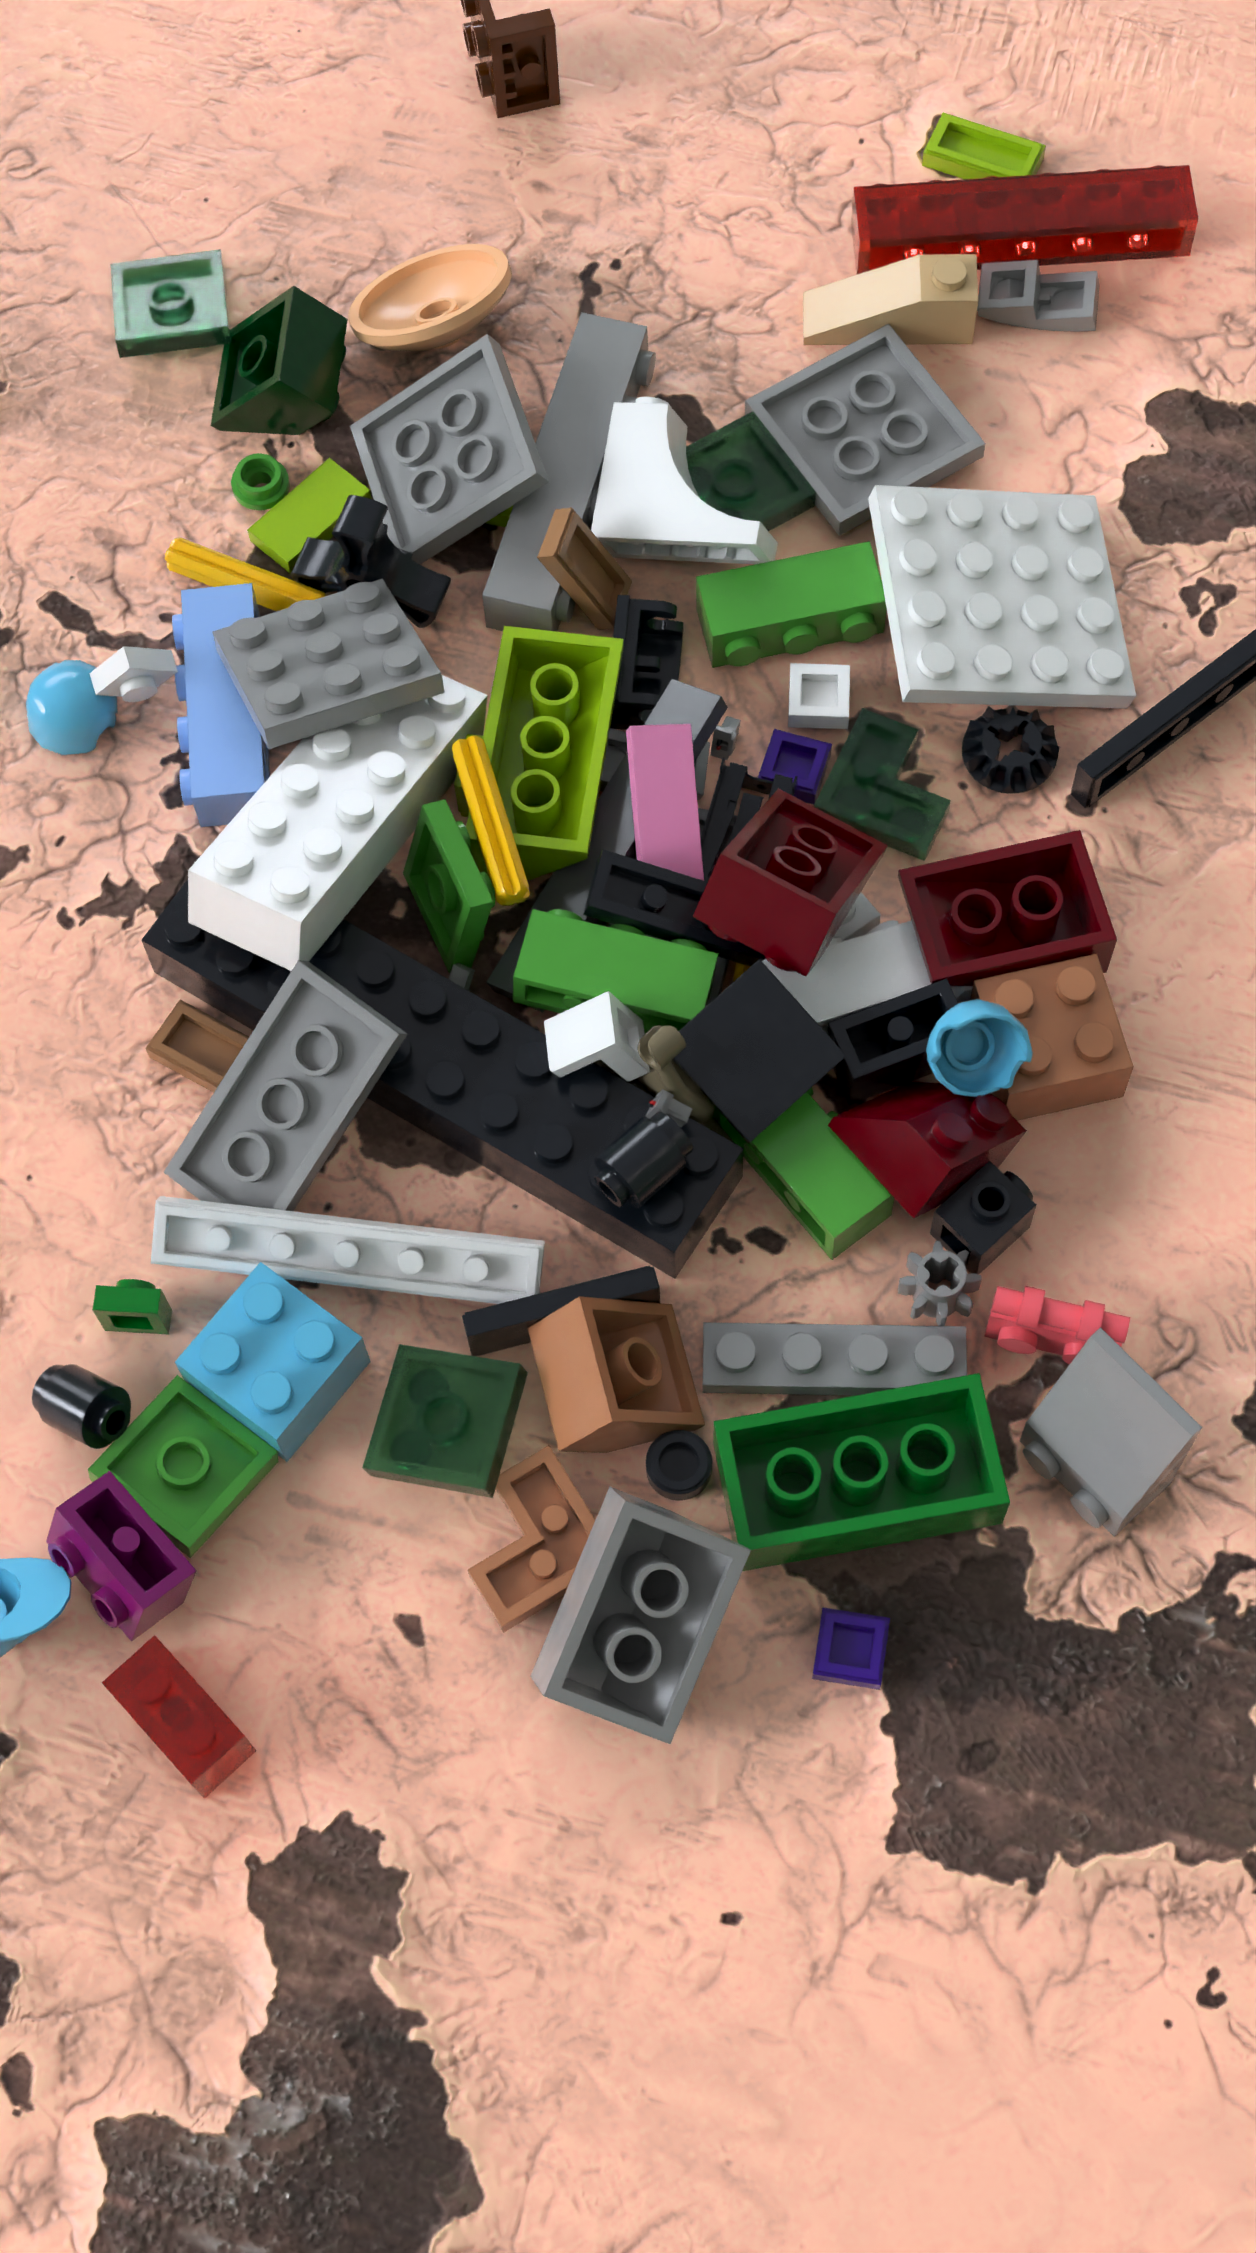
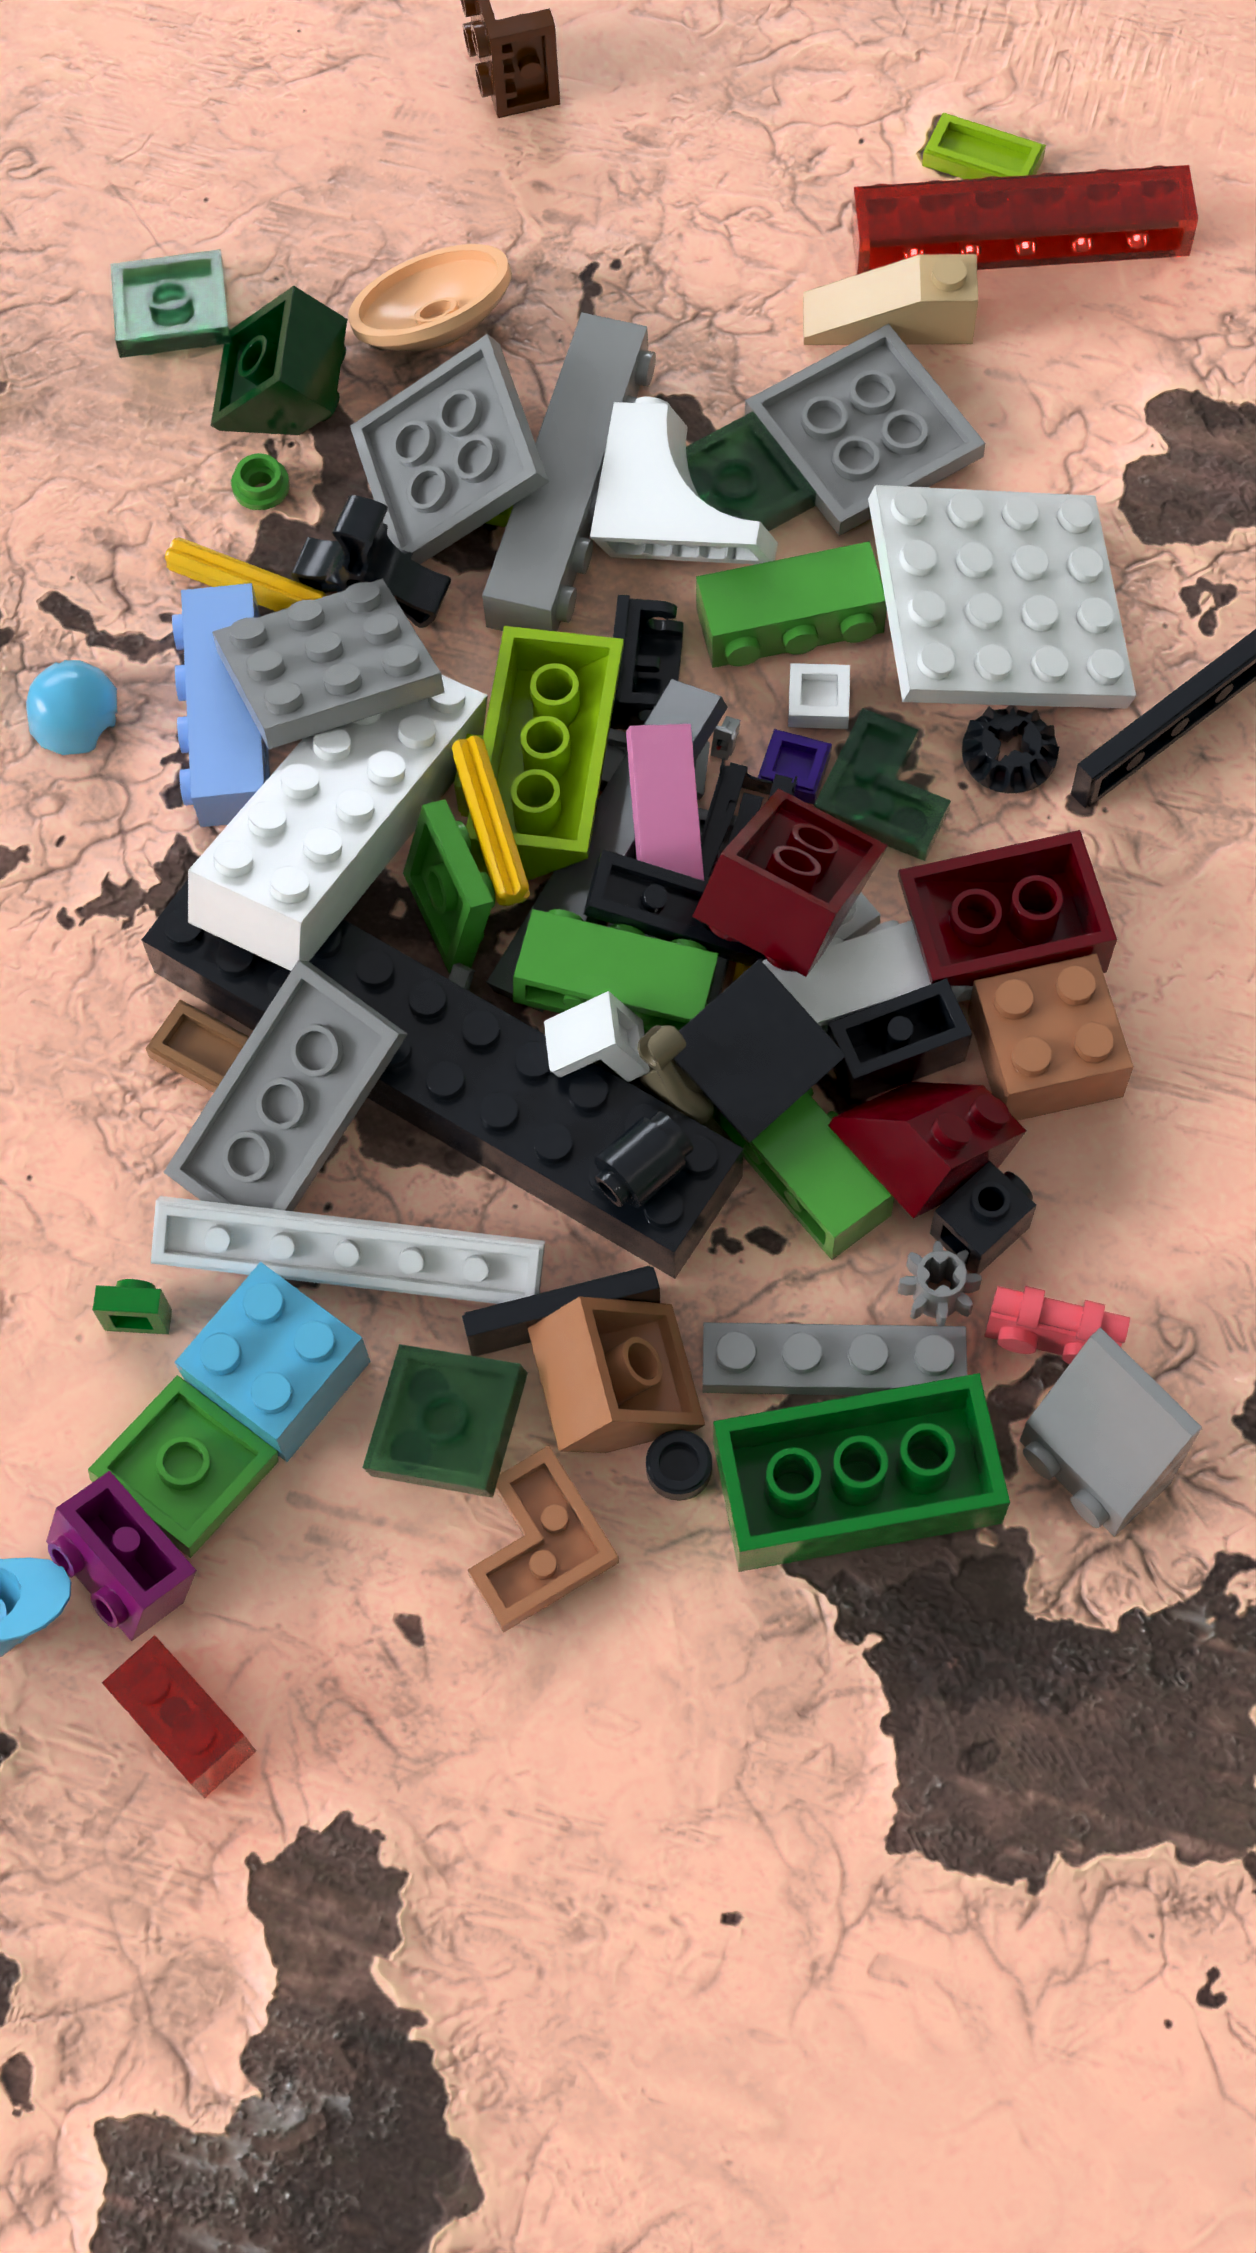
(82, 1405): black brick -> none
(133, 673): white plate -> none
(305, 512): lime tile -> none
(583, 567): medium nougat tile -> none
(639, 1616): light grey slope -> none
(674, 1109): light grey piece -> none
(851, 1648): dark purple tile -> none
(977, 1048): medium azure hair -> none
(1025, 298): light grey slope -> none

